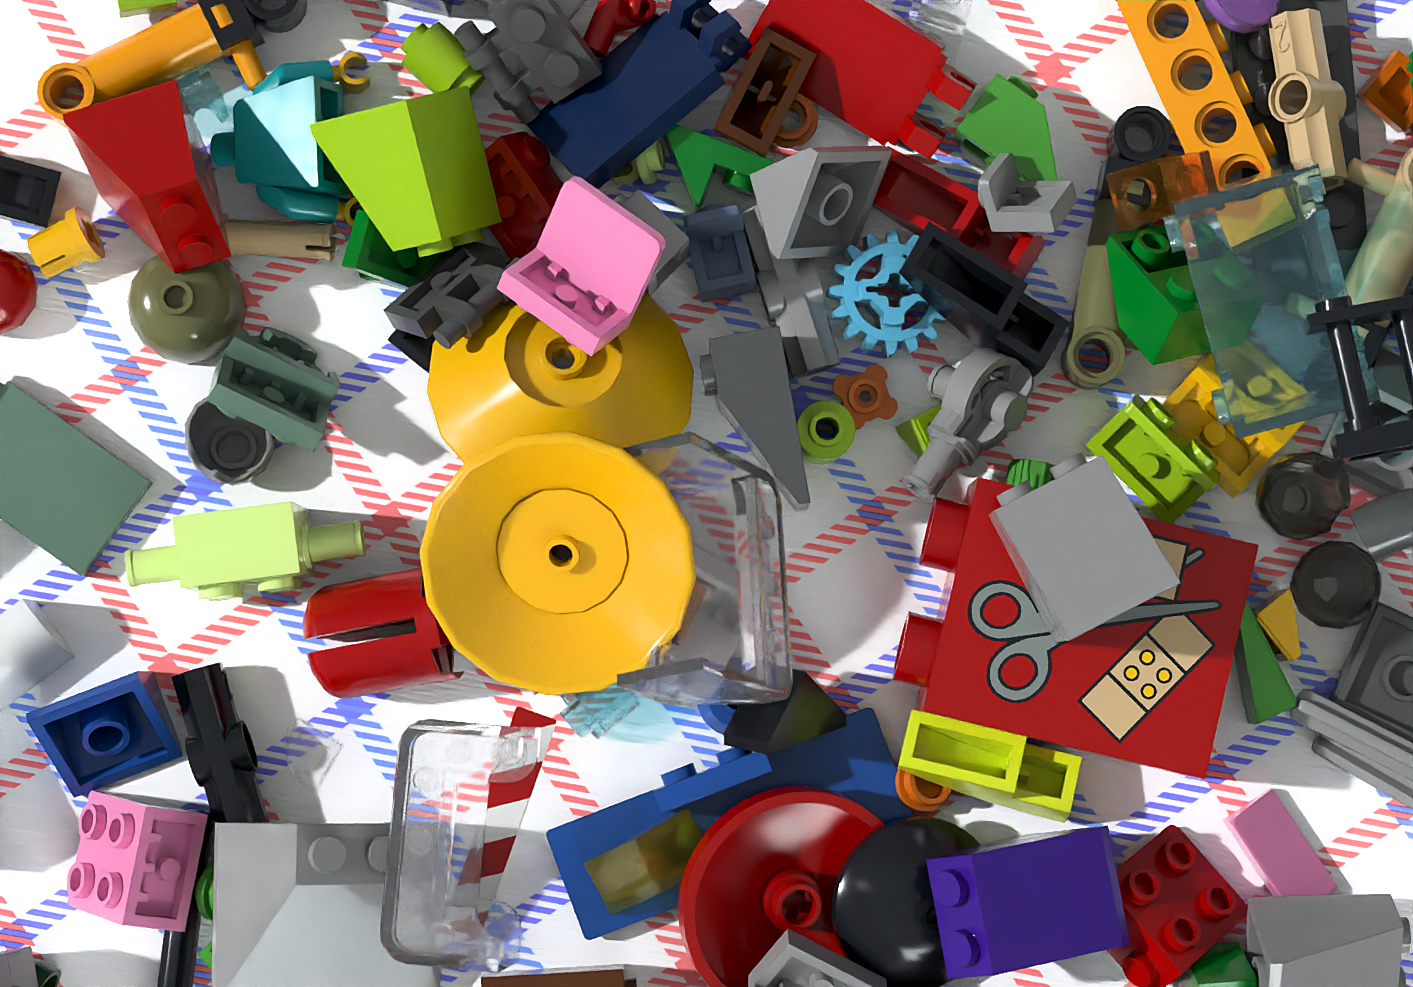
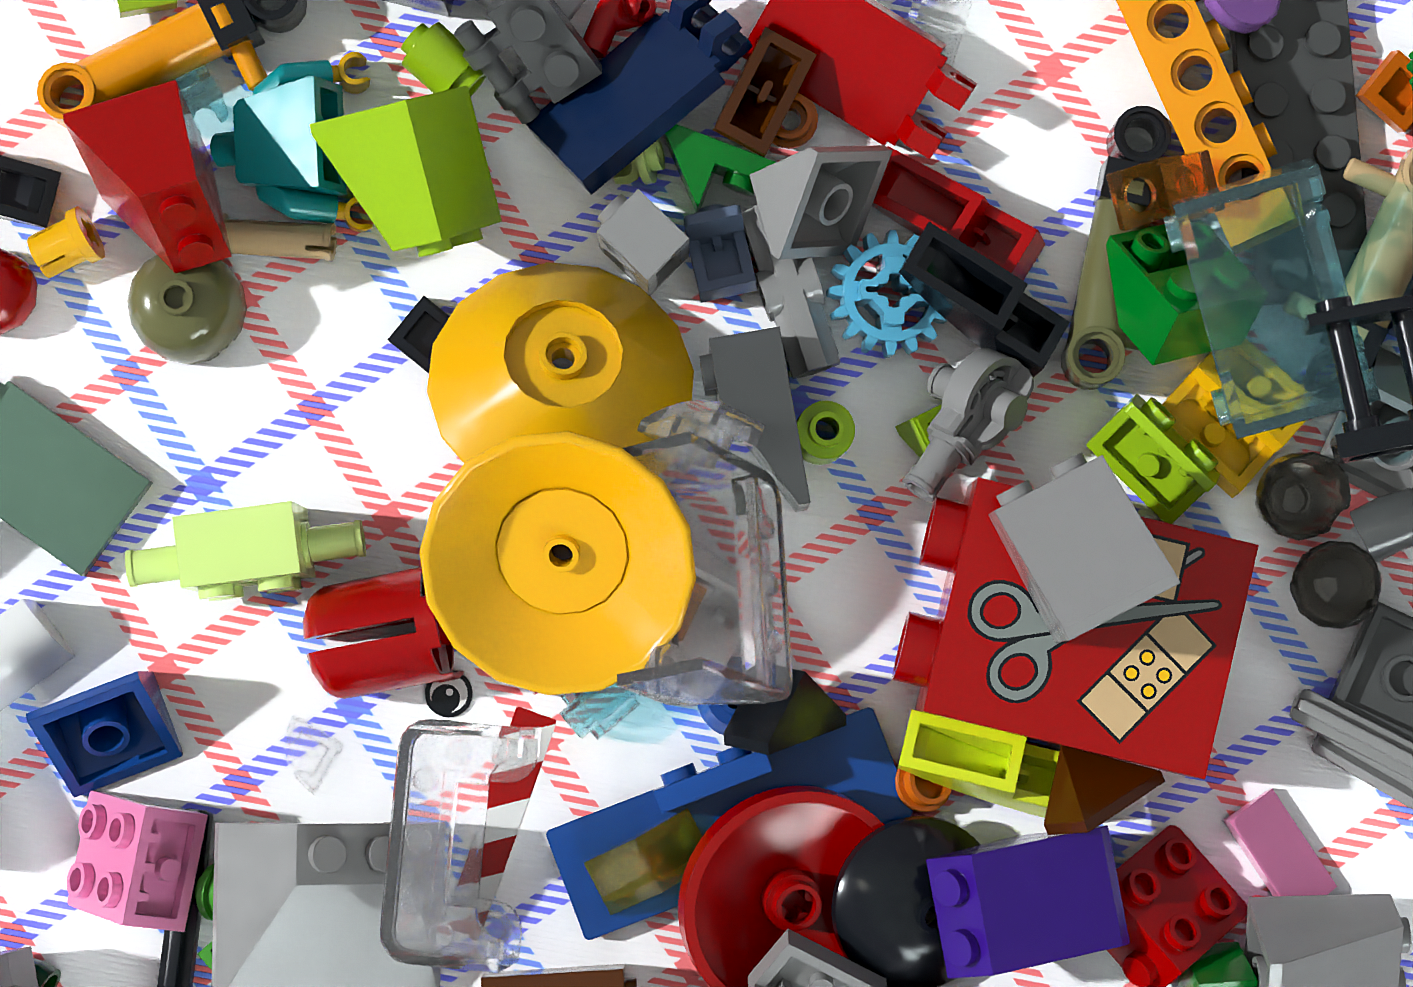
(219, 745): black piece -> none
(226, 447): light grey hair -> none
(275, 386): sand green slope -> none
(375, 260): green slope -> none
(449, 697): none -> black sticker
(452, 295): dark grey plate -> none
(523, 189): red bracket -> none
(586, 267): bright pink bracket -> none
(706, 418): none -> clear slope
(870, 381): orange plate -> none
(1012, 122): bright green slope -> none
(1023, 205): light grey bracket -> none
(1025, 469): bright green axle -> none
(1093, 789): none -> reddish brown slope
(1260, 677): bright green slope -> none
(1279, 625): yellow slope -> none
(1306, 95): tan piece -> none

